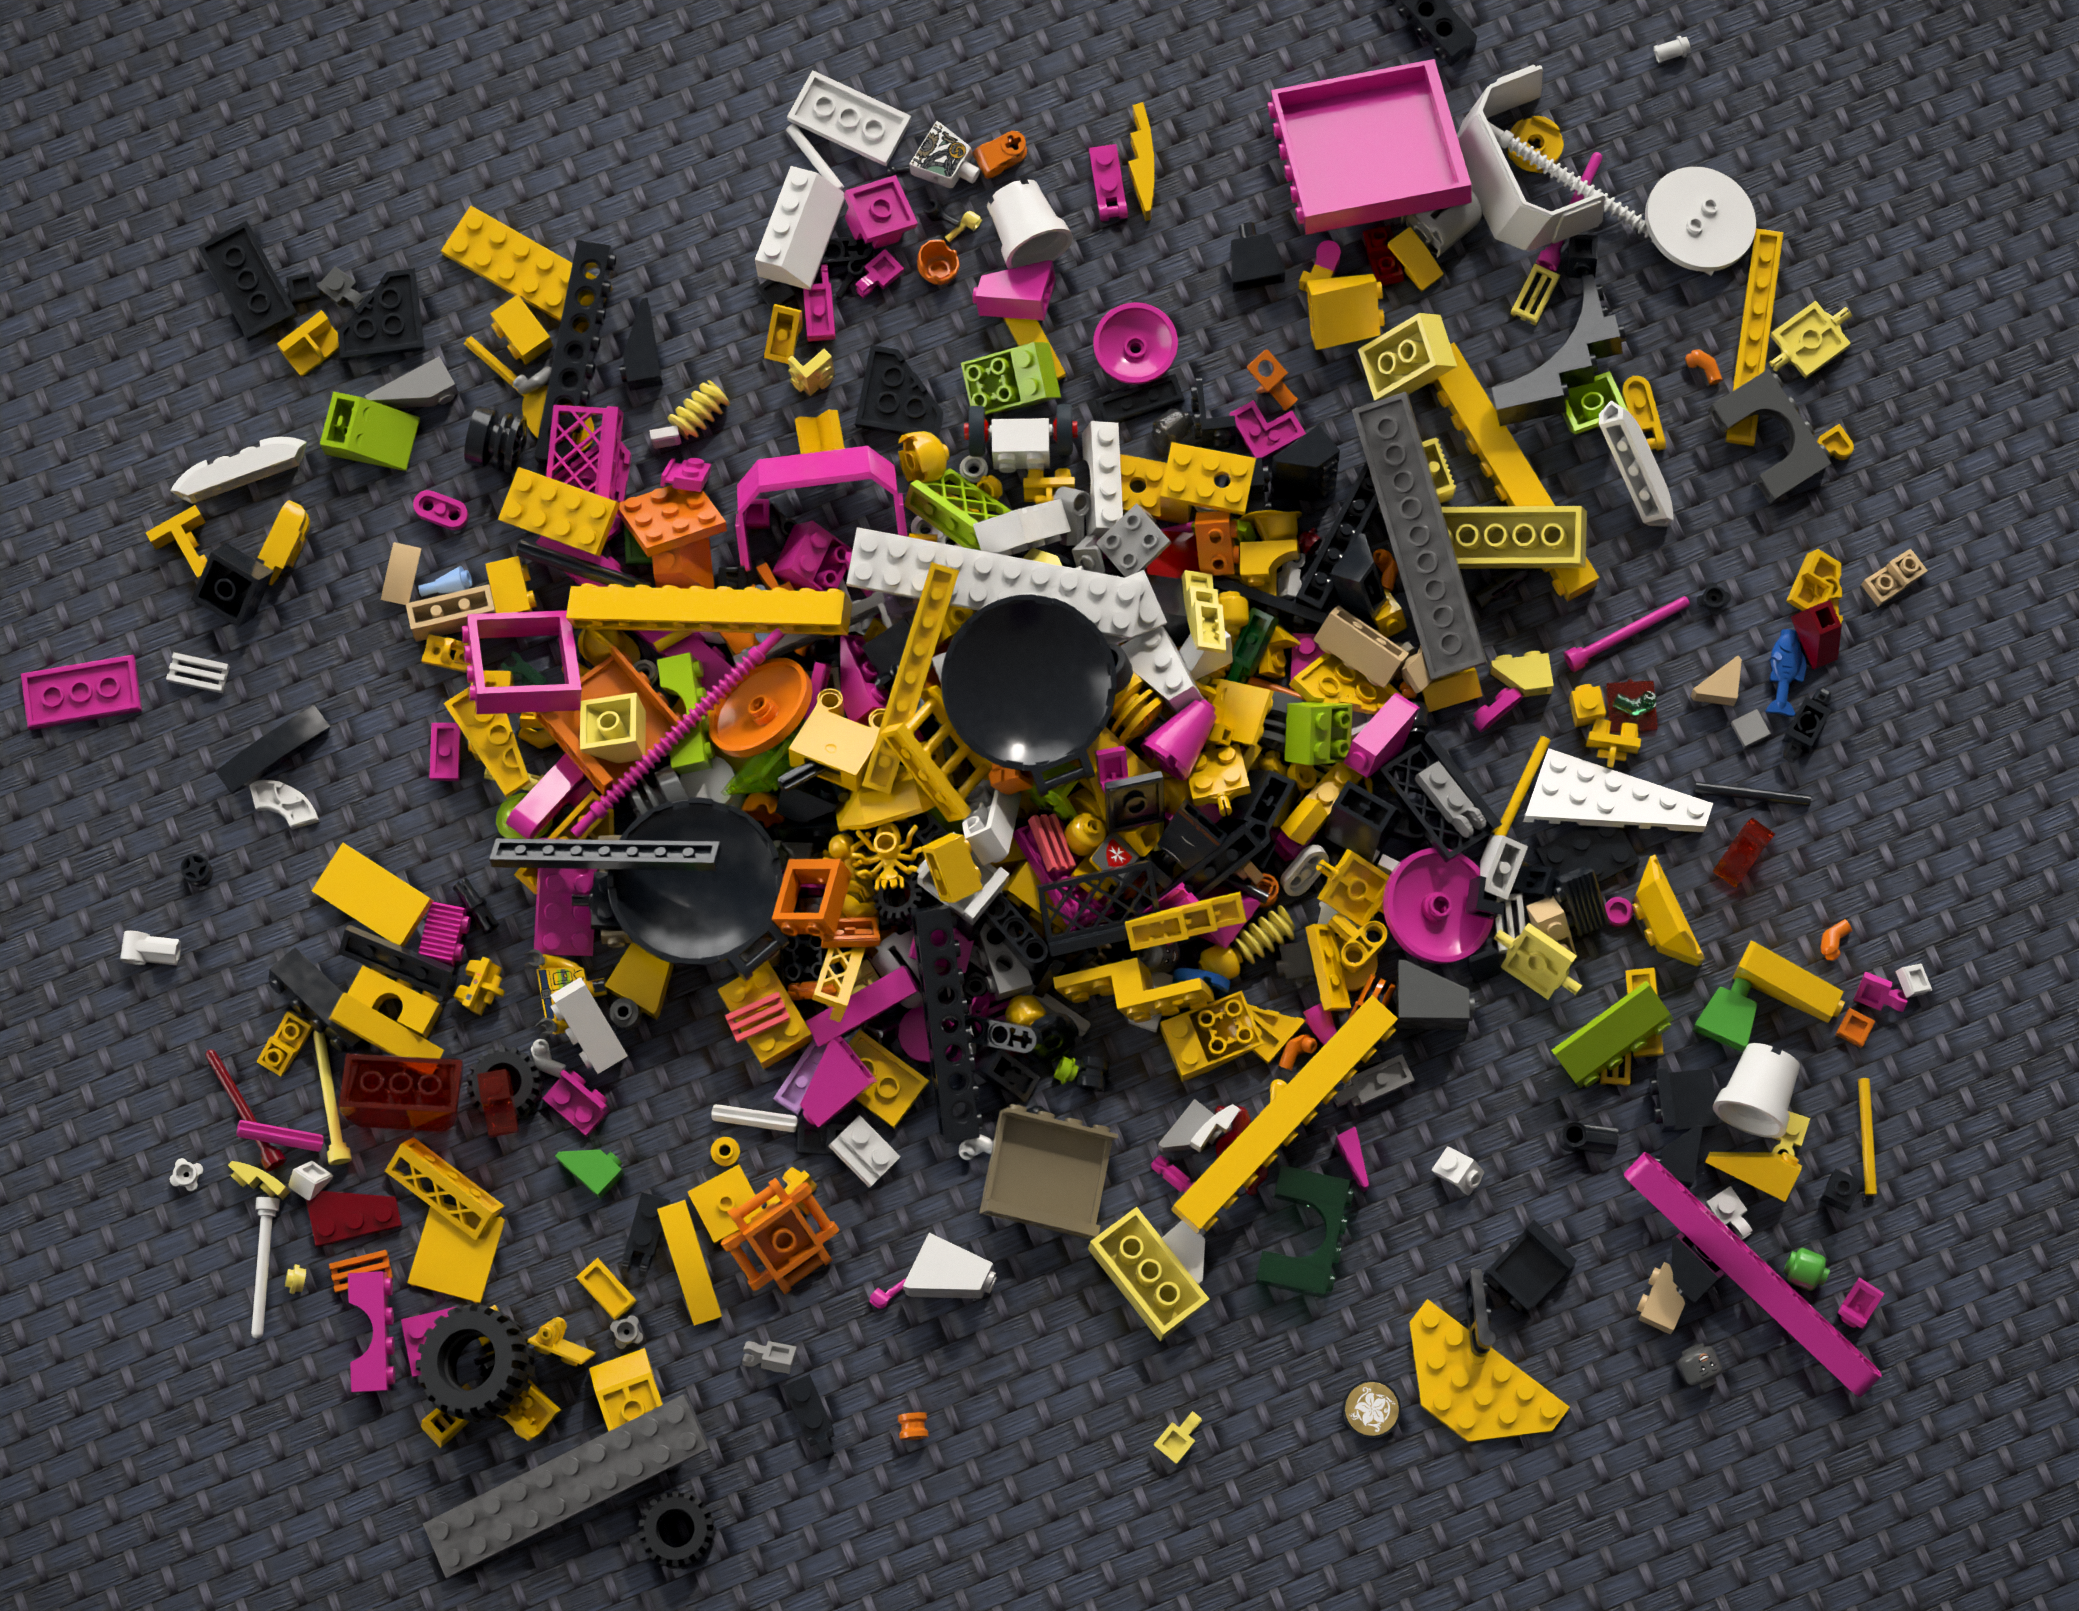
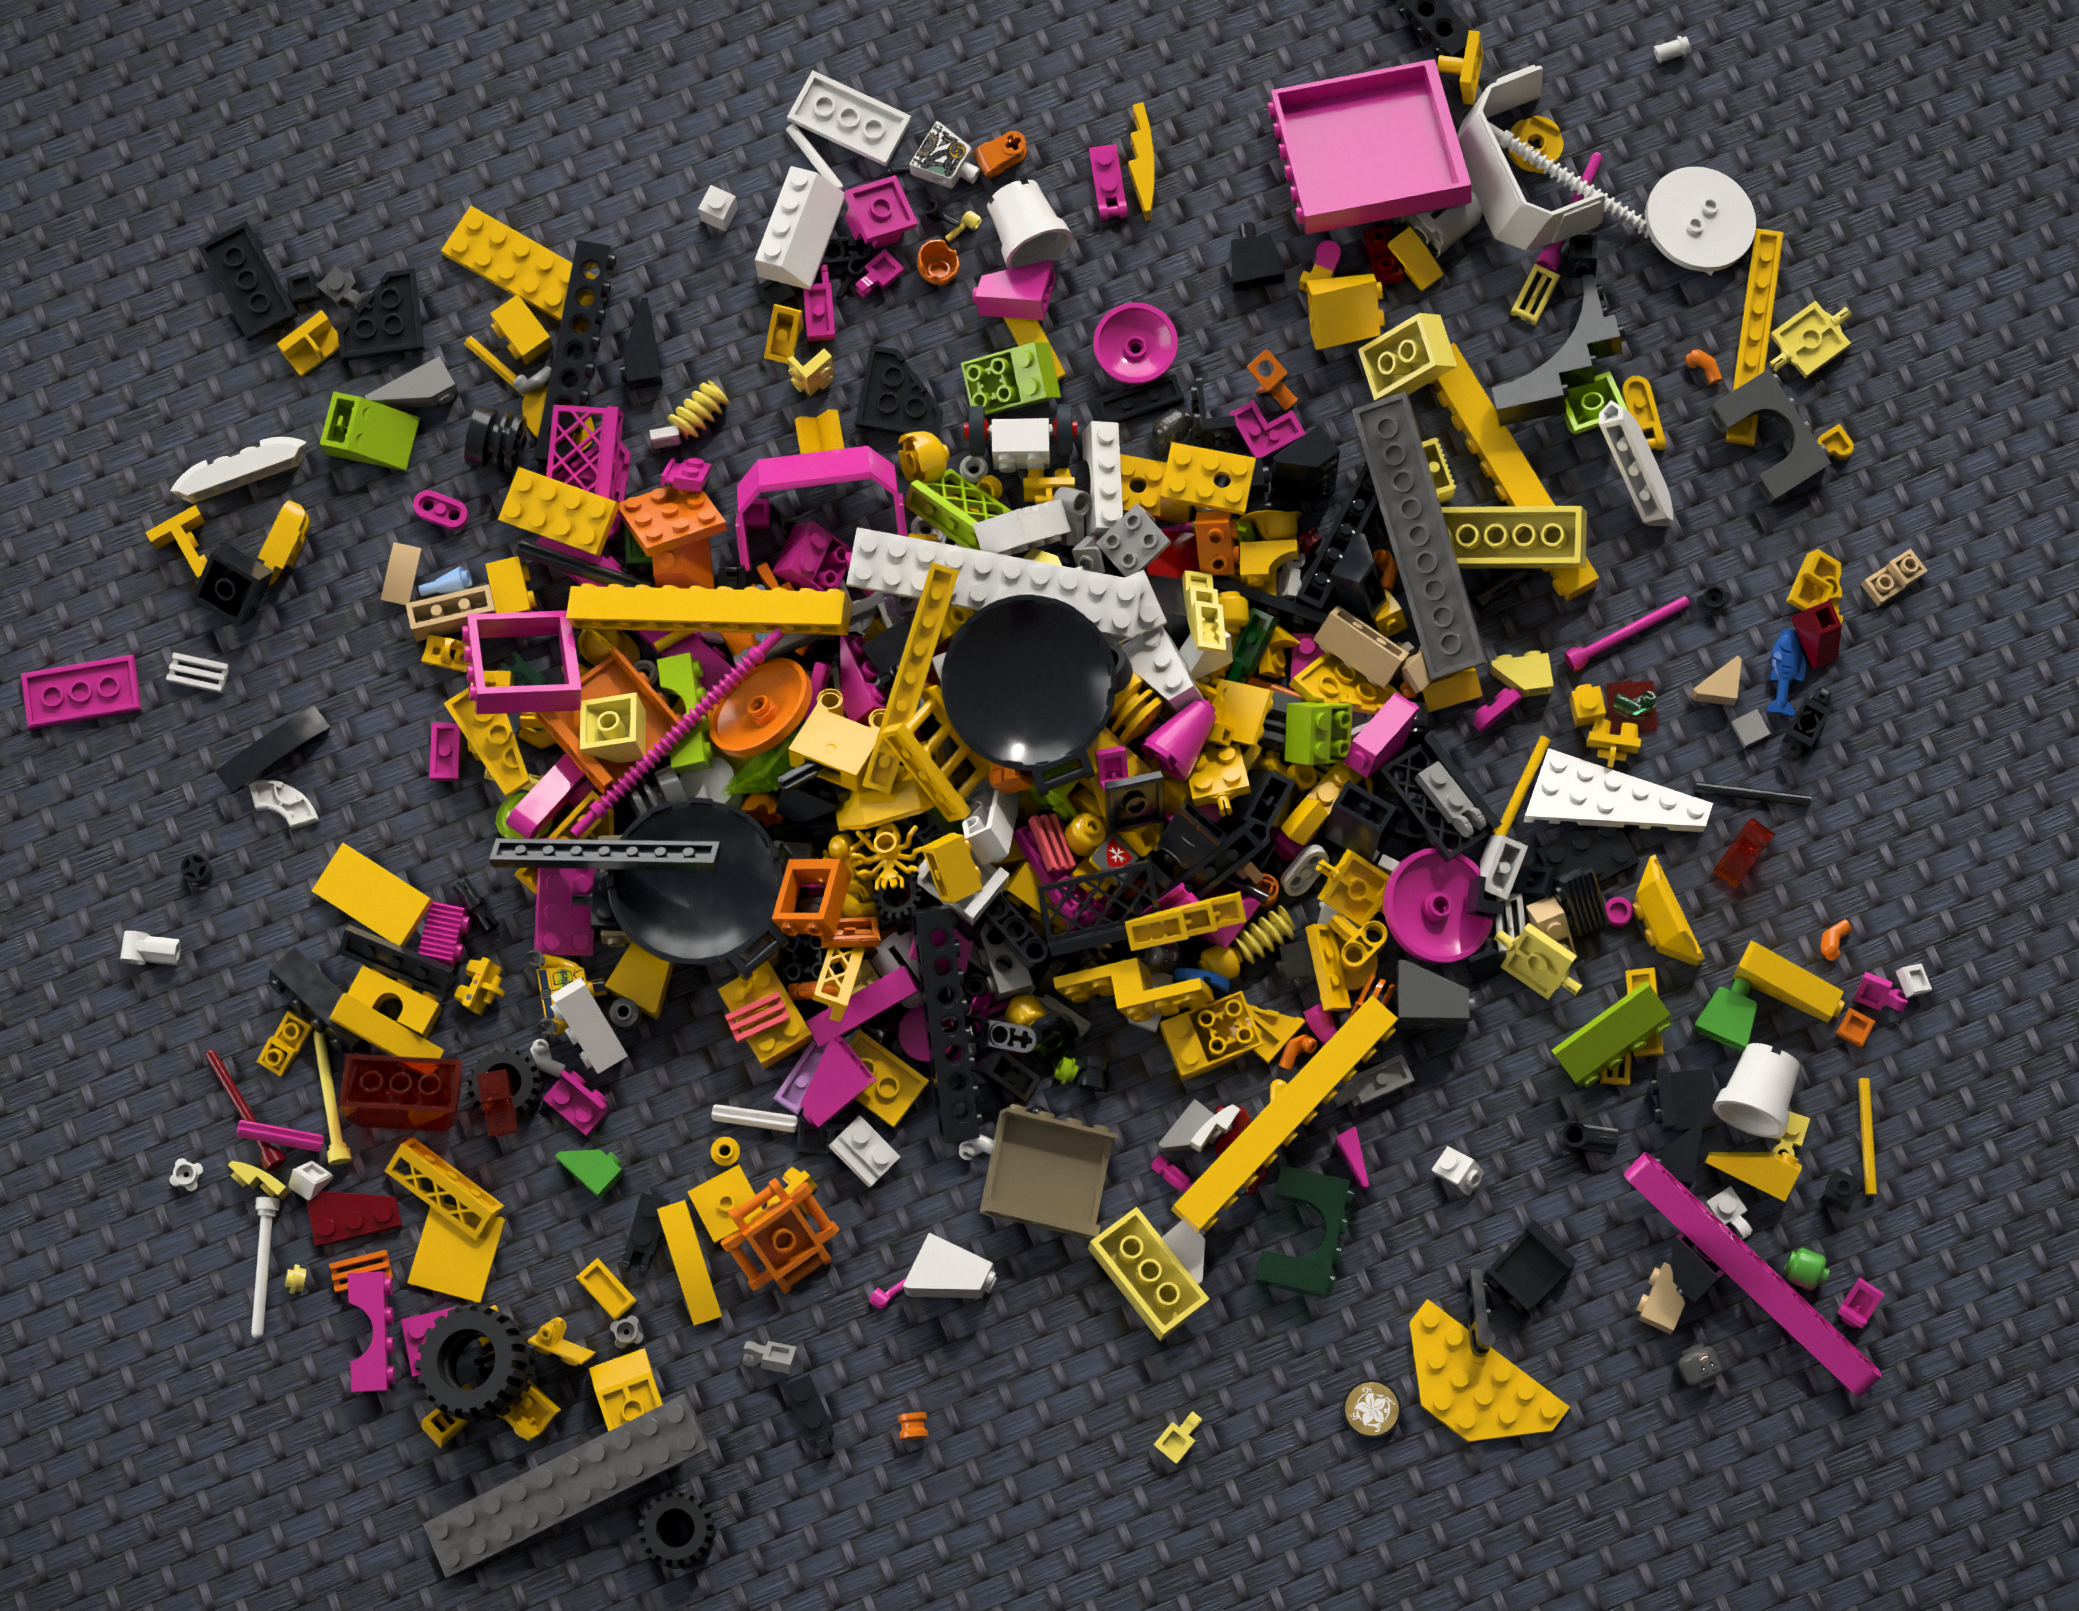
(718, 208): none -> white brick
(1467, 67): none -> yellow tile

